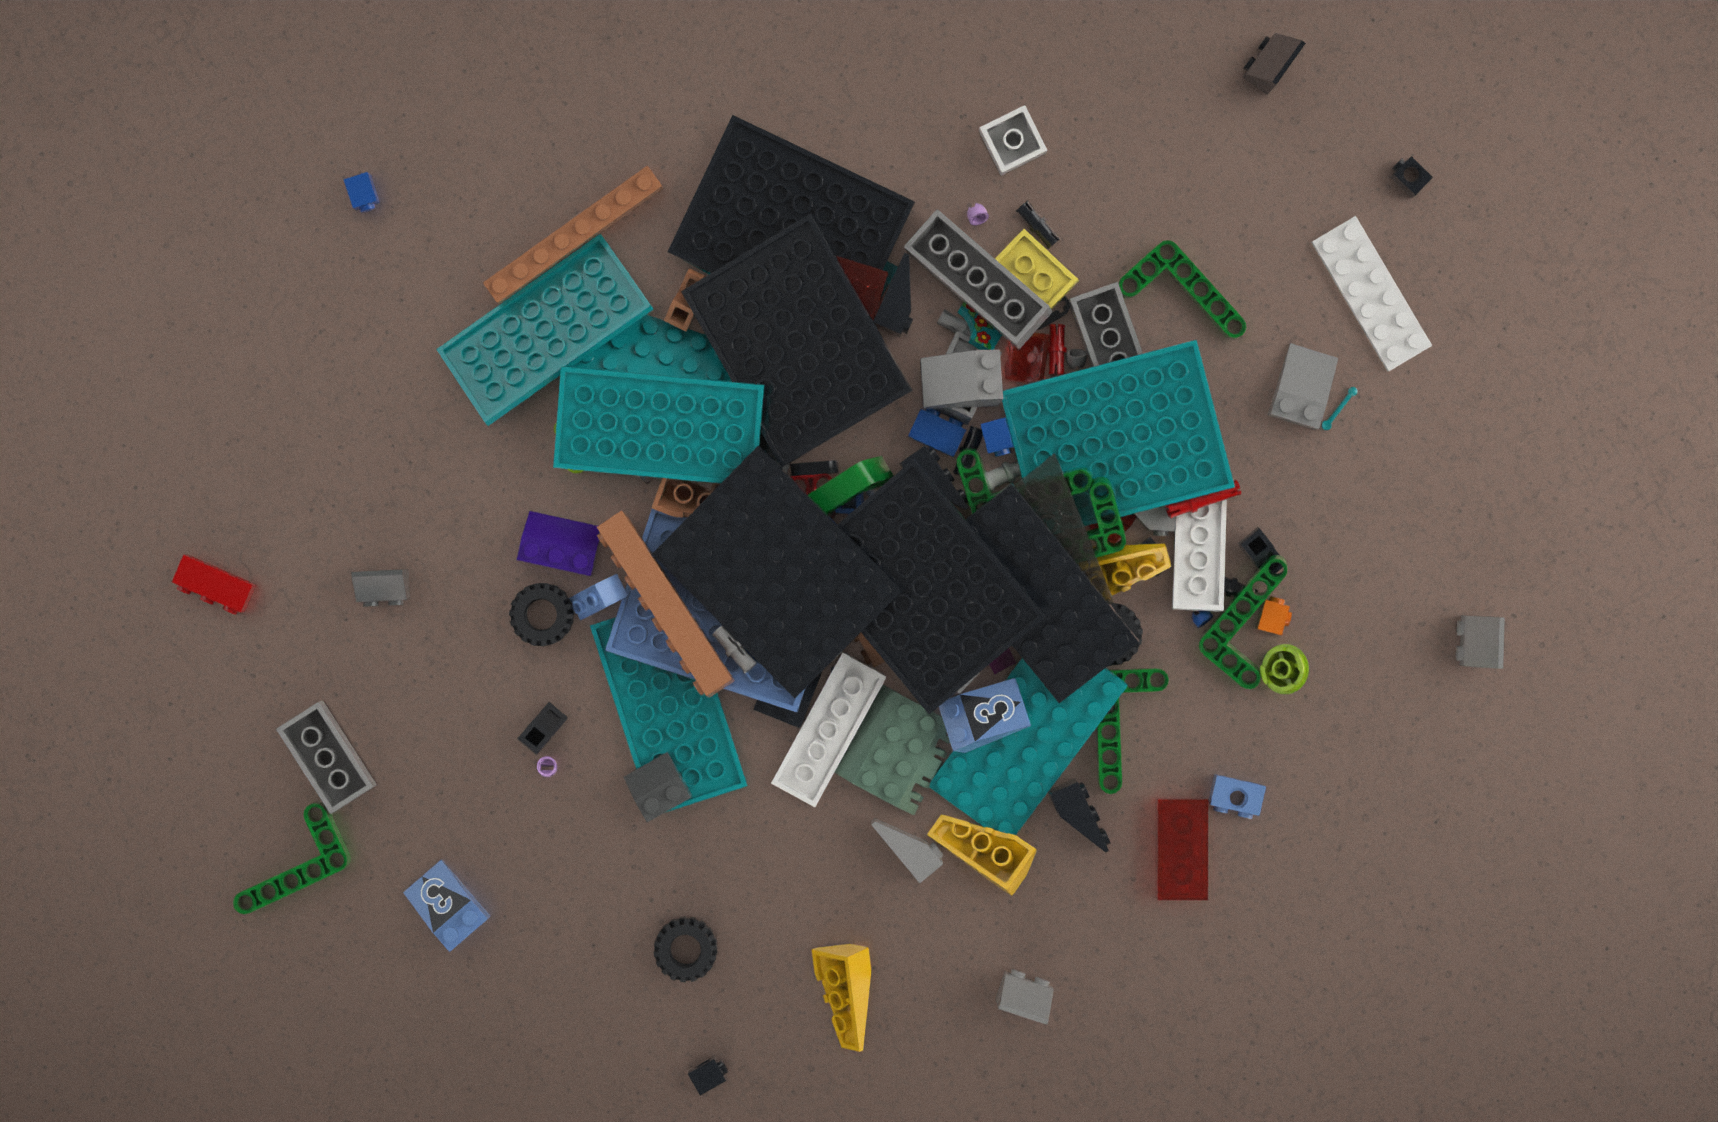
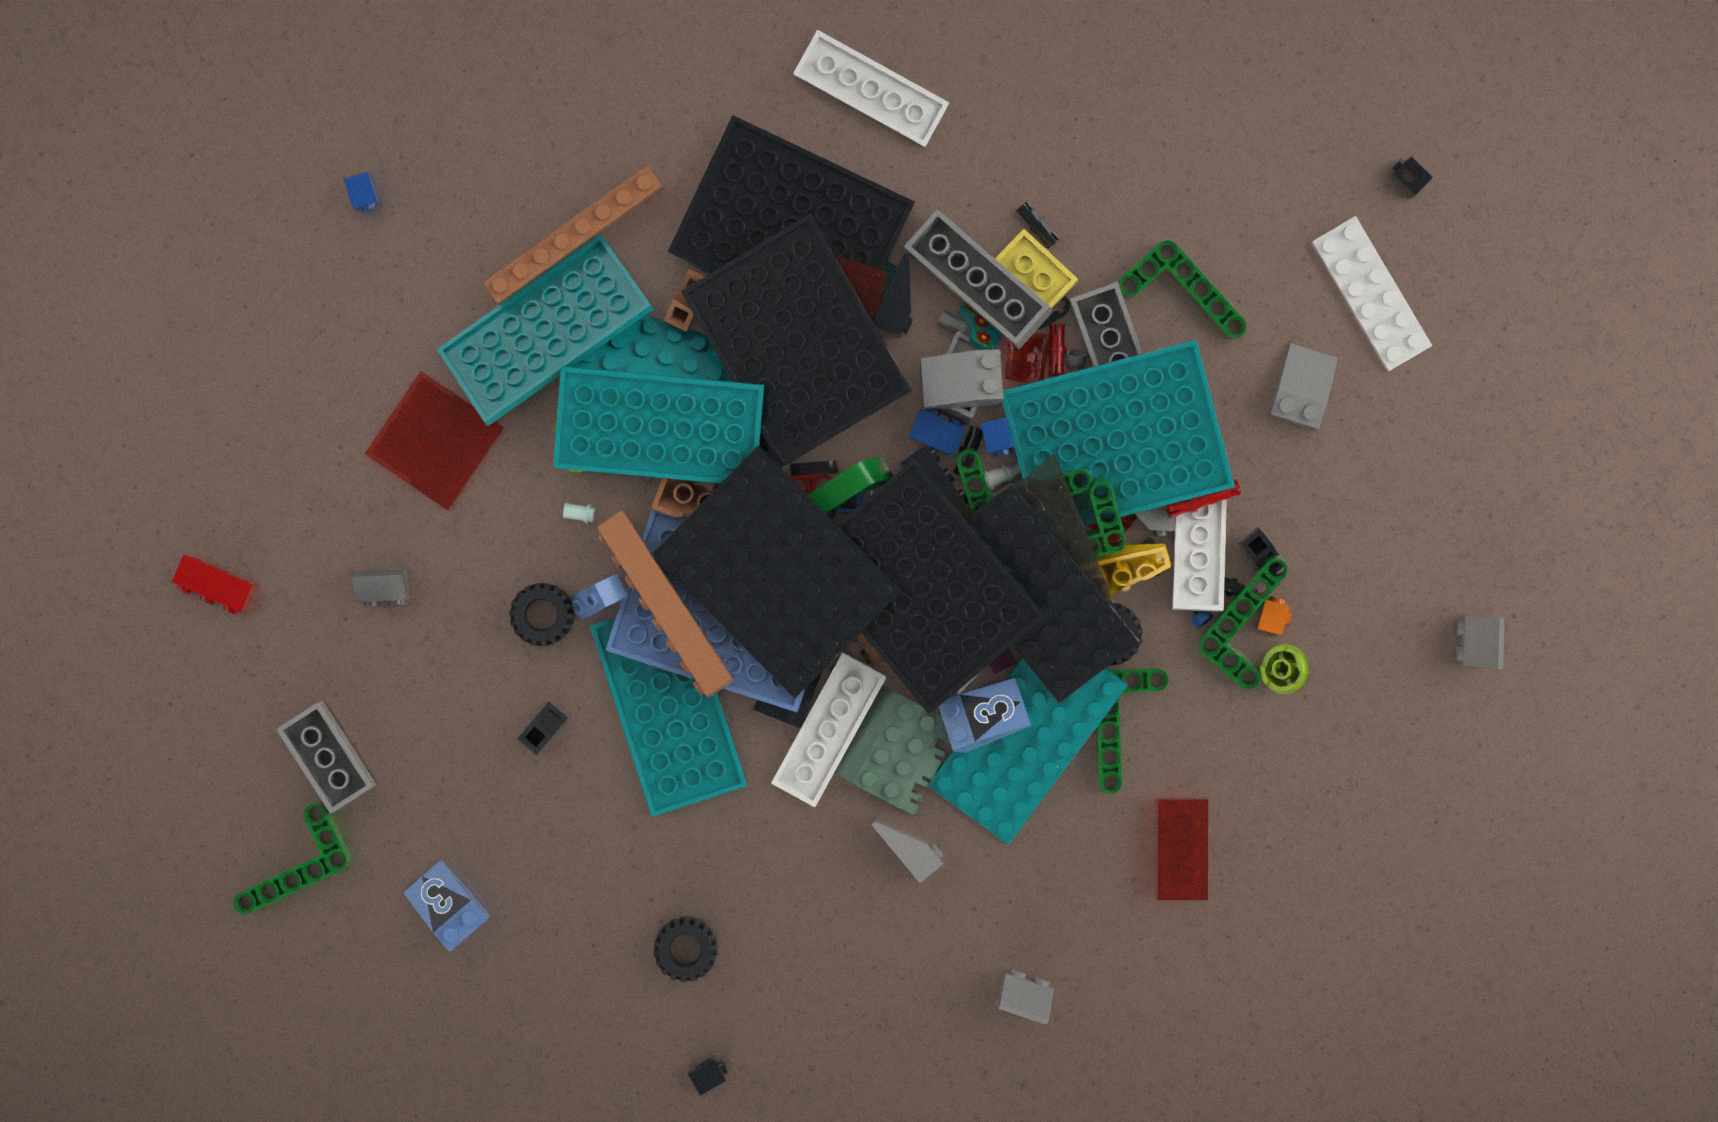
(434, 441): none -> clear red plate
(546, 762): lavender hinge -> none
(559, 543): dark purple slope -> none
(579, 512): none -> light aqua pin
(657, 787): dark grey slope -> none
(734, 649): light grey pin -> none
(846, 980): yellow wedge -> none
(871, 88): none -> white plate
(977, 214): lavender hinge -> none
(993, 854): yellow wedge -> none
(1012, 140): white brick -> none
(1073, 808): black slope -> none
(1252, 796): medium blue brick -> none
(1273, 61): black slope -> none
(1326, 425): teal hinge -> none

